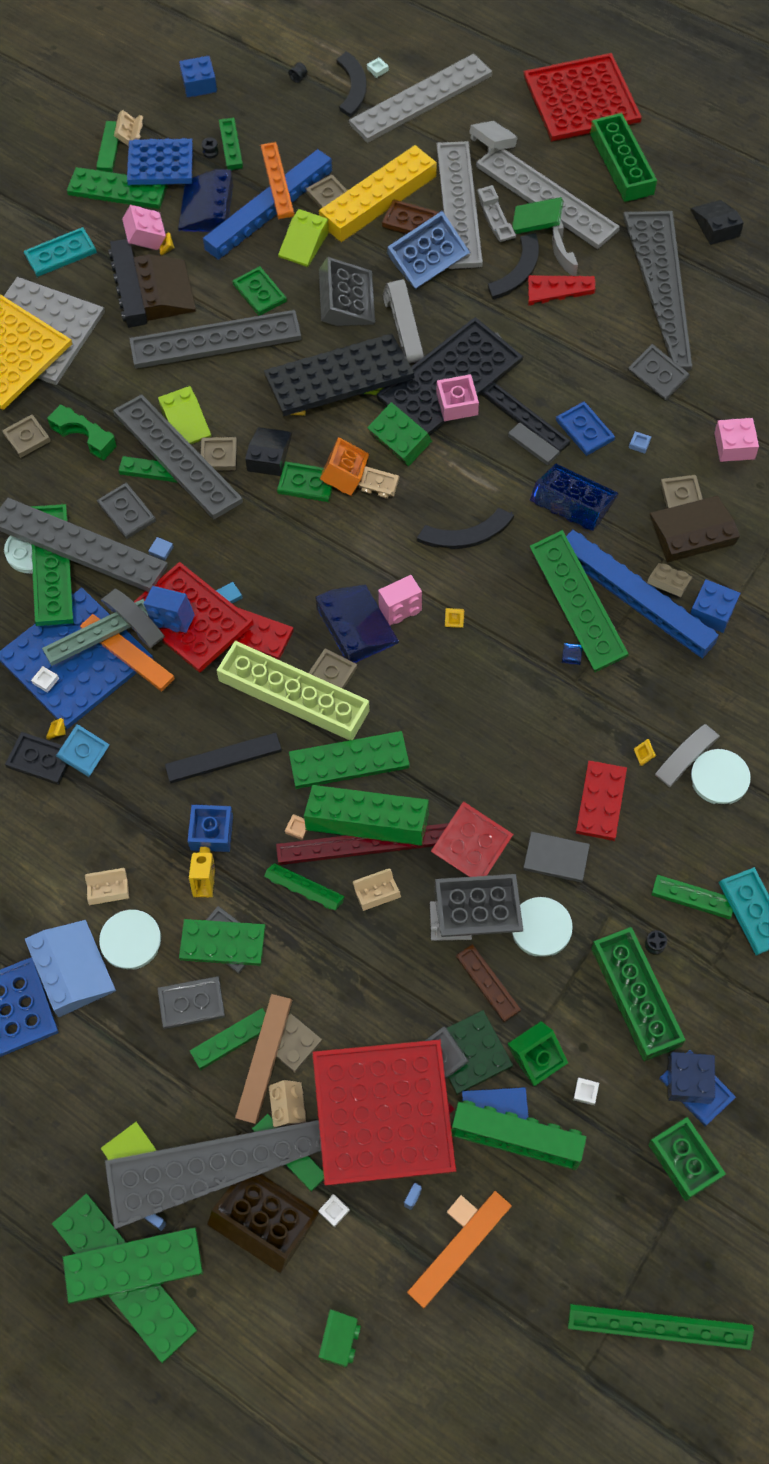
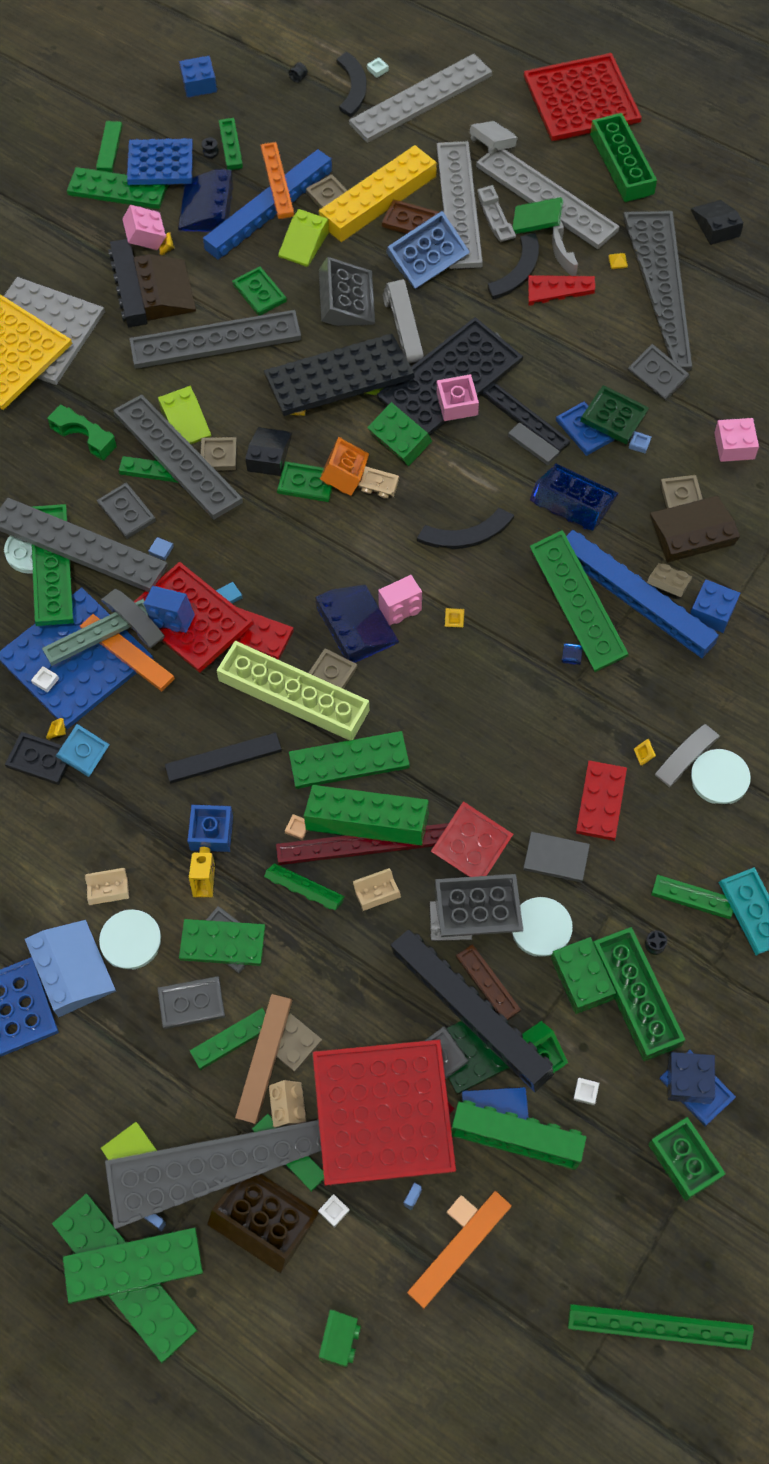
(26, 436): dark tan plate -> none
(60, 252): teal tile -> none
(128, 127): tan bracket -> none
(473, 1011): none -> black brick
(583, 975): none -> green brick
(614, 414): none -> dark green plate
(618, 261): none -> yellow slope

